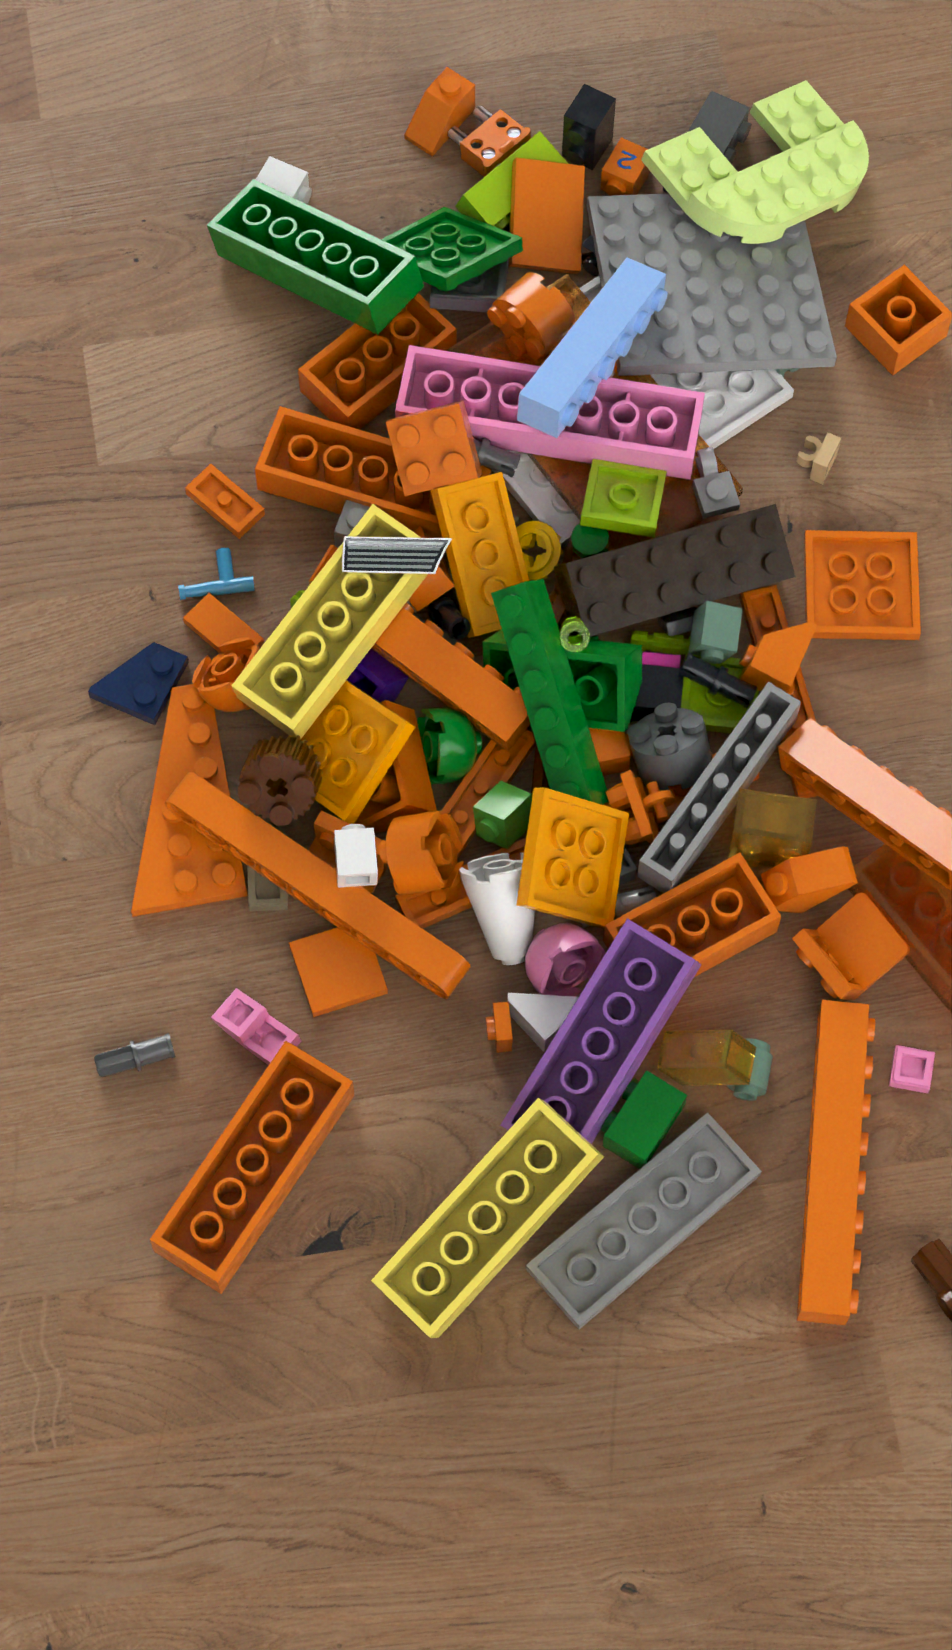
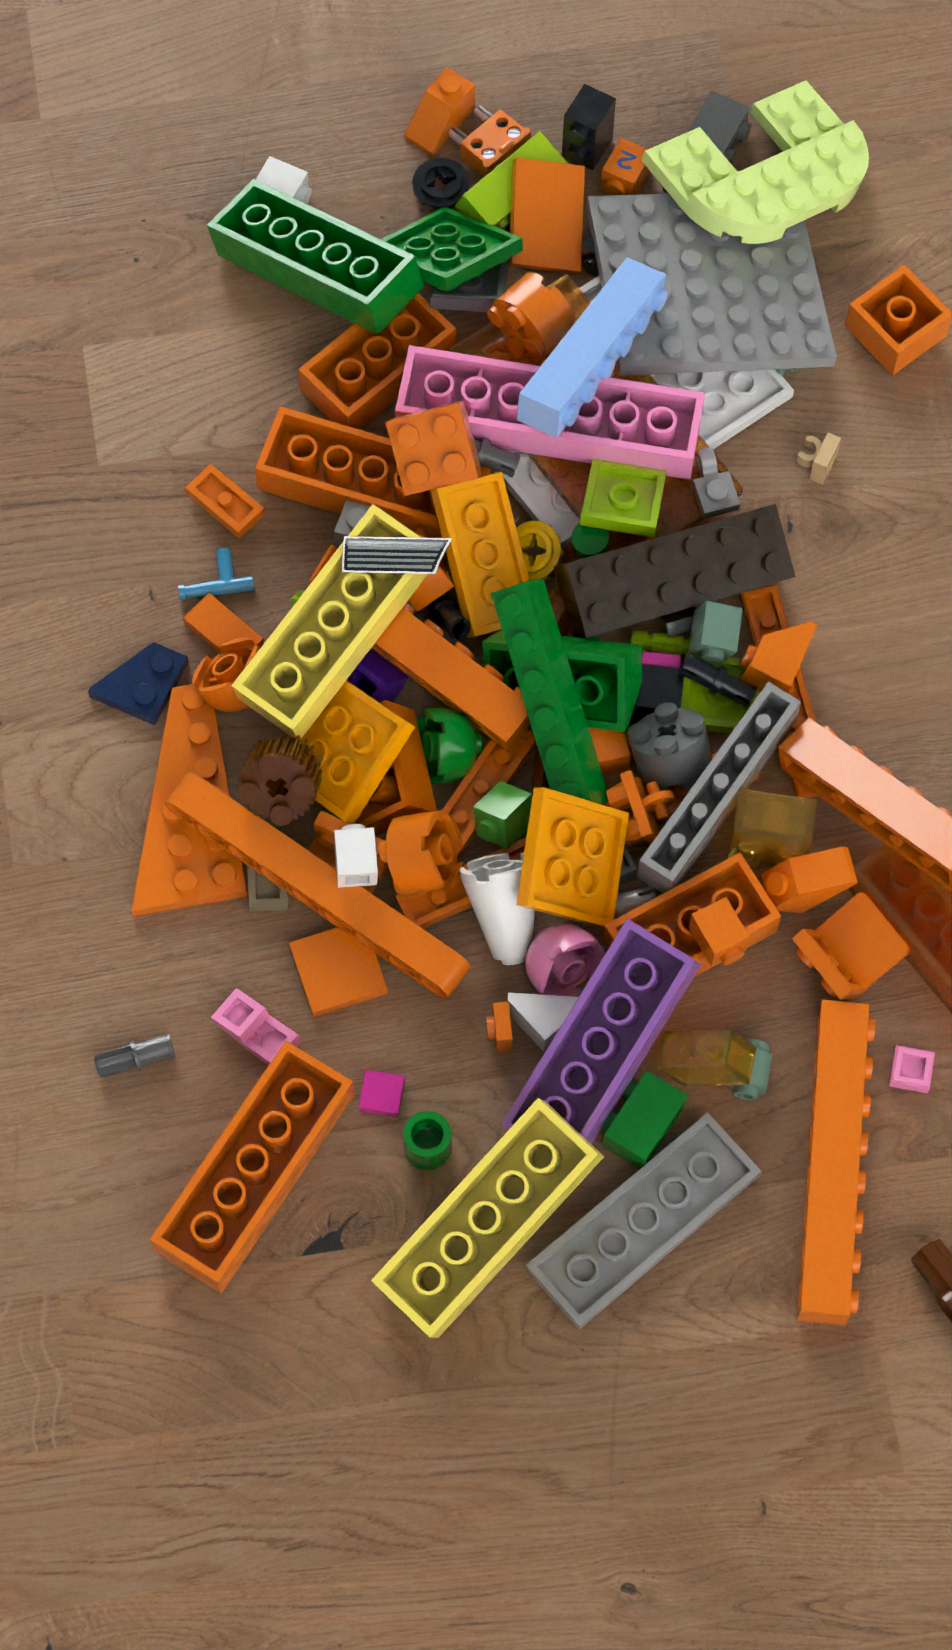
(381, 1093): none -> dark pink tile
(427, 1140): none -> green piece
(449, 173): none -> black gear
(576, 643): clear neon green pin -> none
(719, 933): none -> orange brick
(862, 584): orange plate -> none

